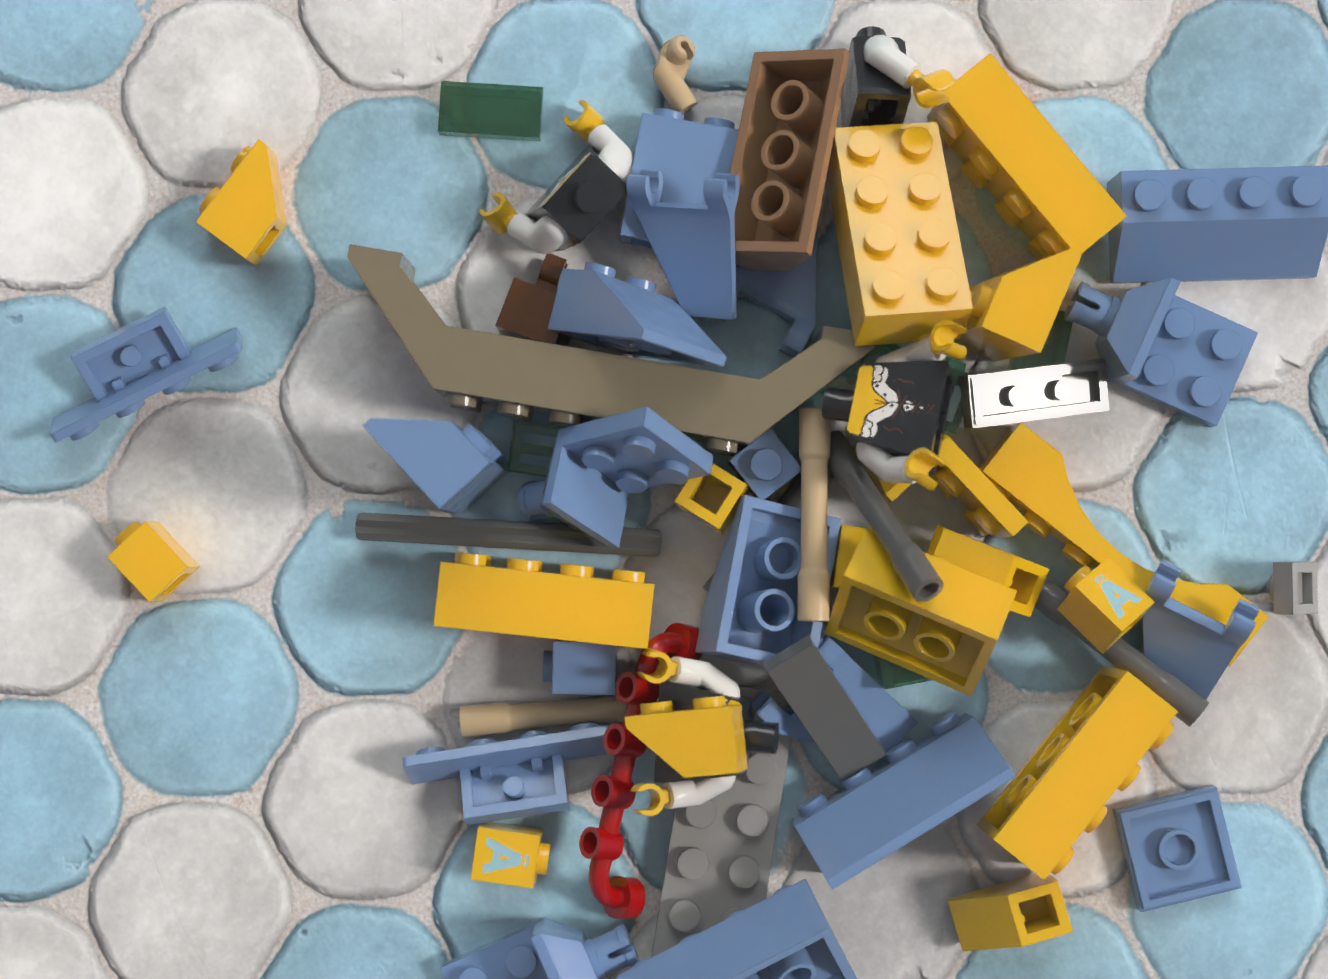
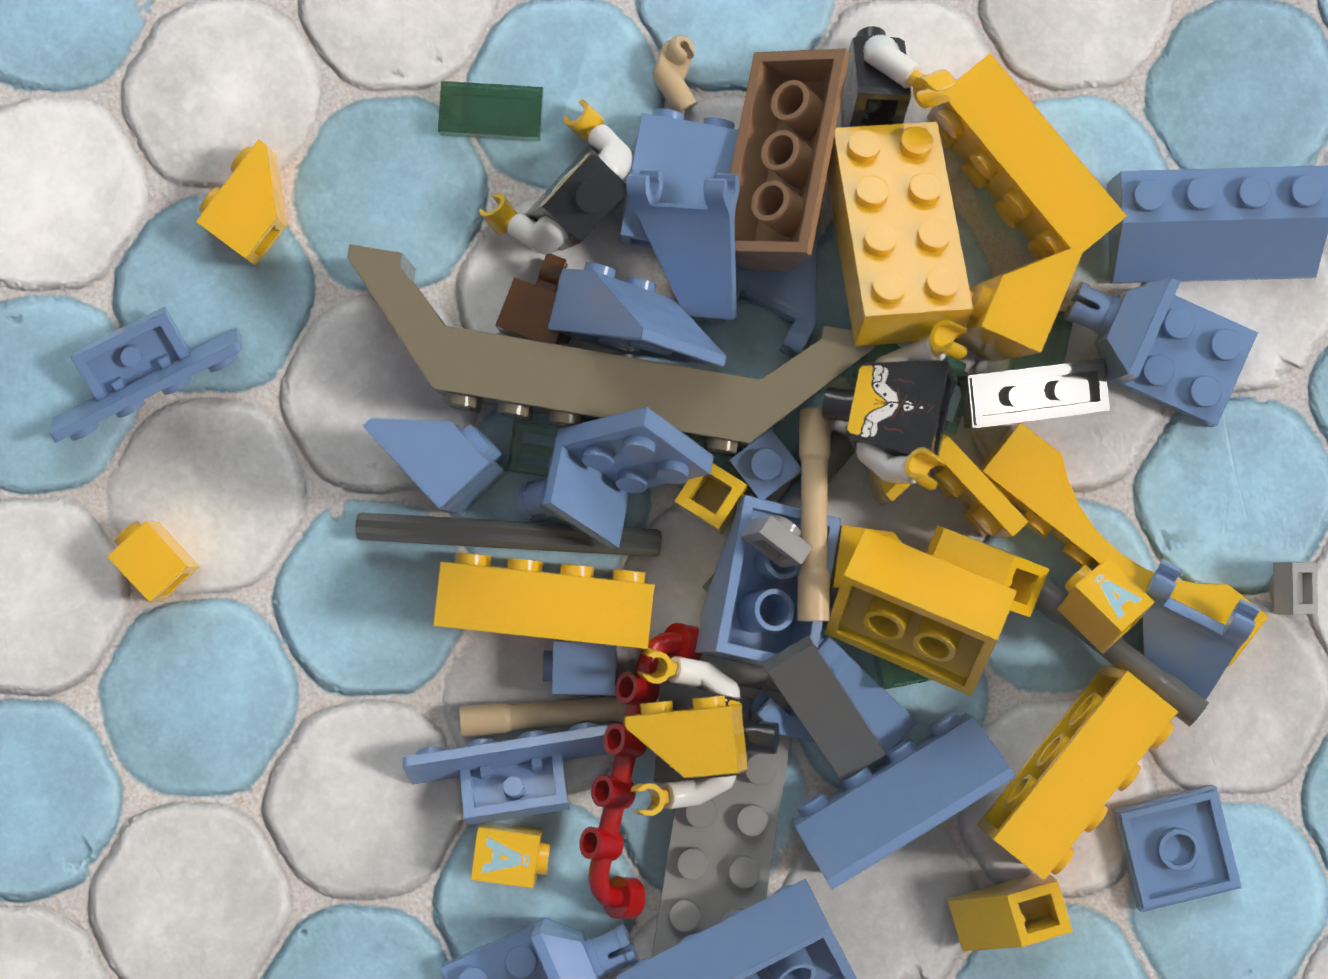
(777, 540): none -> light grey plate
(905, 556): dark grey piece -> none

